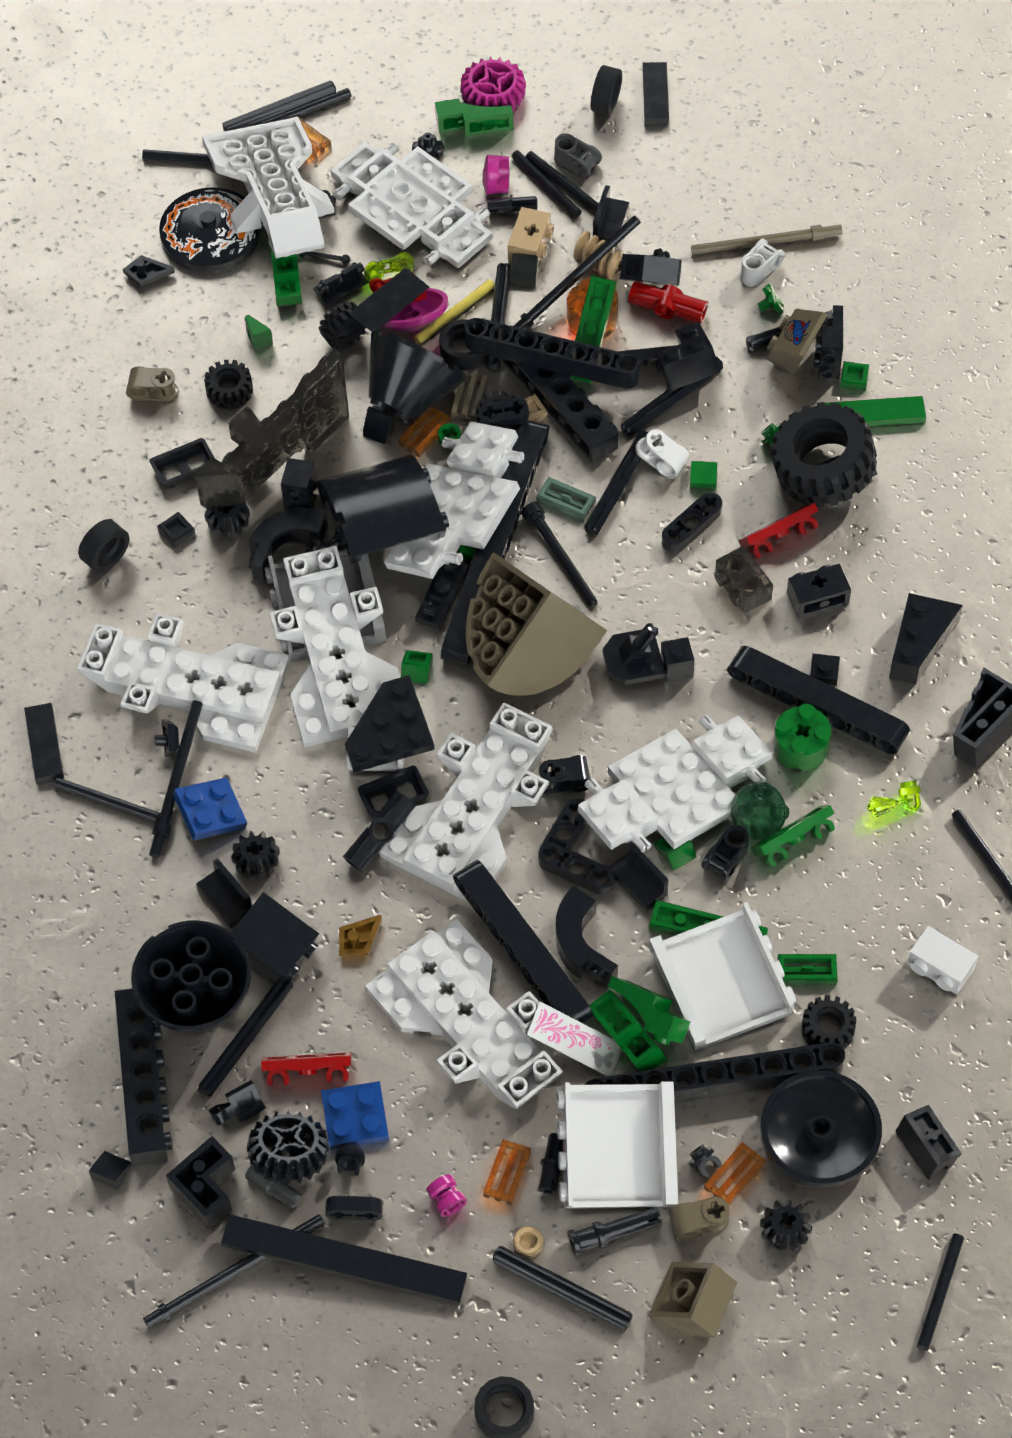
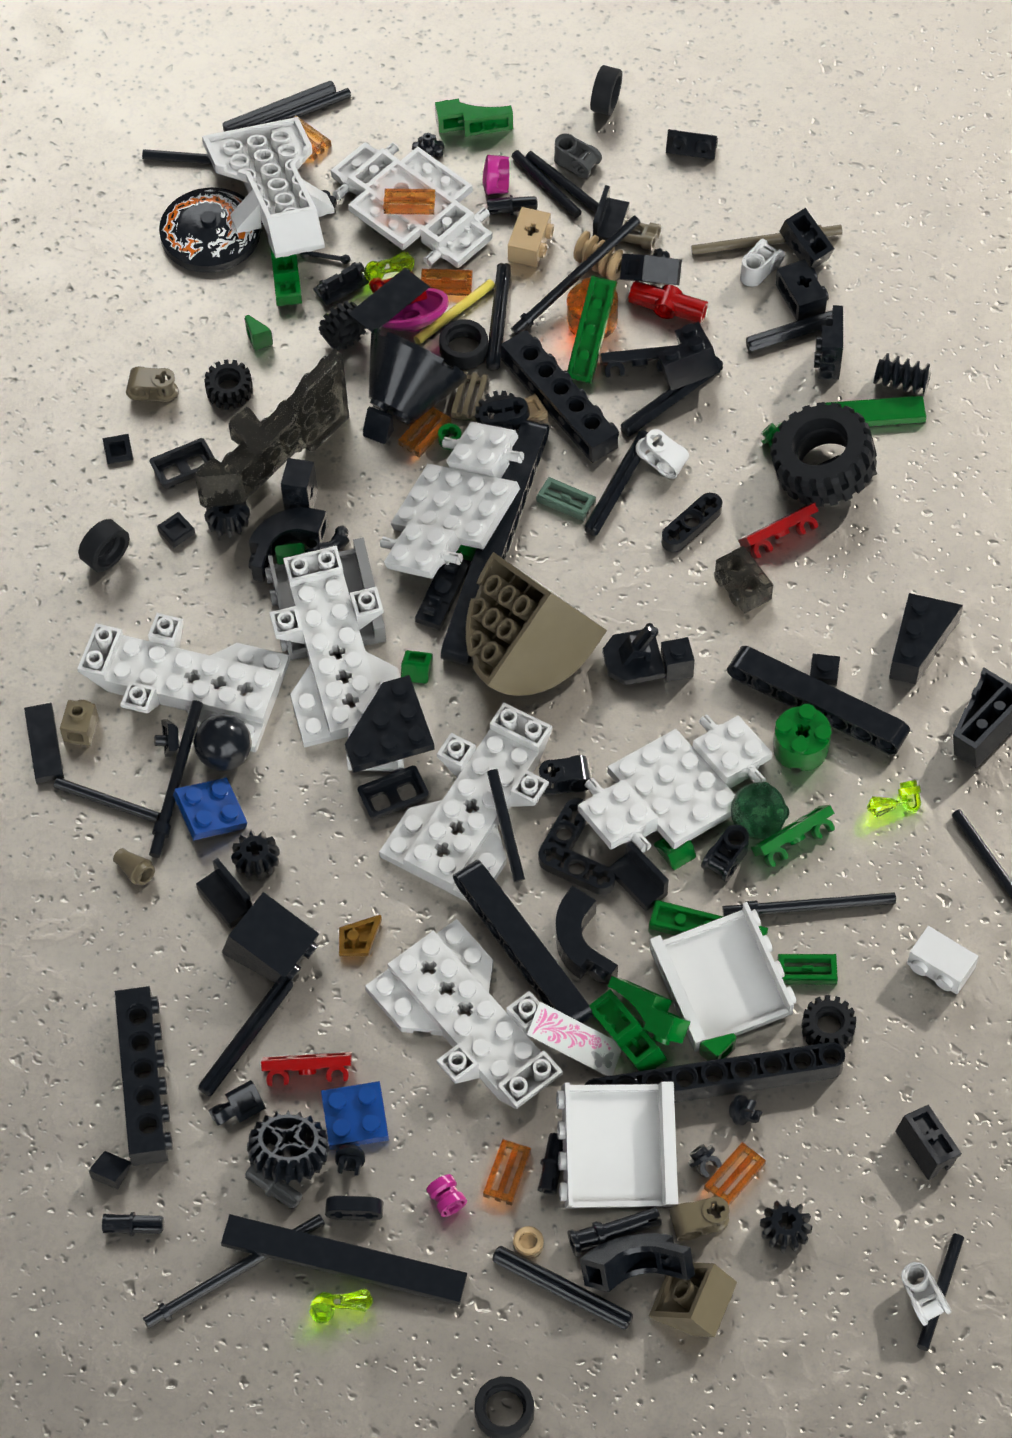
(79, 722): none -> dark tan brick
(117, 449): none -> black slope
(132, 1224): none -> black axle
(135, 867): none -> dark tan cone
(146, 270): black piece -> none
(191, 976): black cone -> none
(197, 1182): black brick -> none
(222, 742): none -> black piece
(289, 550): none -> green slope
(323, 1305): none -> clear neon green piece
(367, 845): black piece -> none
(383, 505): black panel -> none
(404, 200): none -> clear orange tile
(449, 286): none -> clear orange tile
(493, 84): dark pink gear -> none
(506, 826): none -> black bar
(524, 270): pearl dark grey slope -> none
(534, 515): black piece -> none
(552, 353): black beam -> none
(635, 1255): none -> black arch
(649, 235): none -> dark tan piece
(655, 93): black tile -> none
(691, 144): none -> black hinge
(703, 475): green tile -> none
(718, 1047): none -> green slope
(743, 1110): none -> black plate
(771, 300): green plant -> none
(795, 338): dark tan slope -> none
(801, 289): none -> black brick
(806, 238): none -> black brick
(814, 904): none -> black bar
(818, 590): black brick -> none
(820, 1129): black dish -> none
(854, 375): green tile -> none
(903, 374): none -> black piece
(926, 1296): none -> white piece

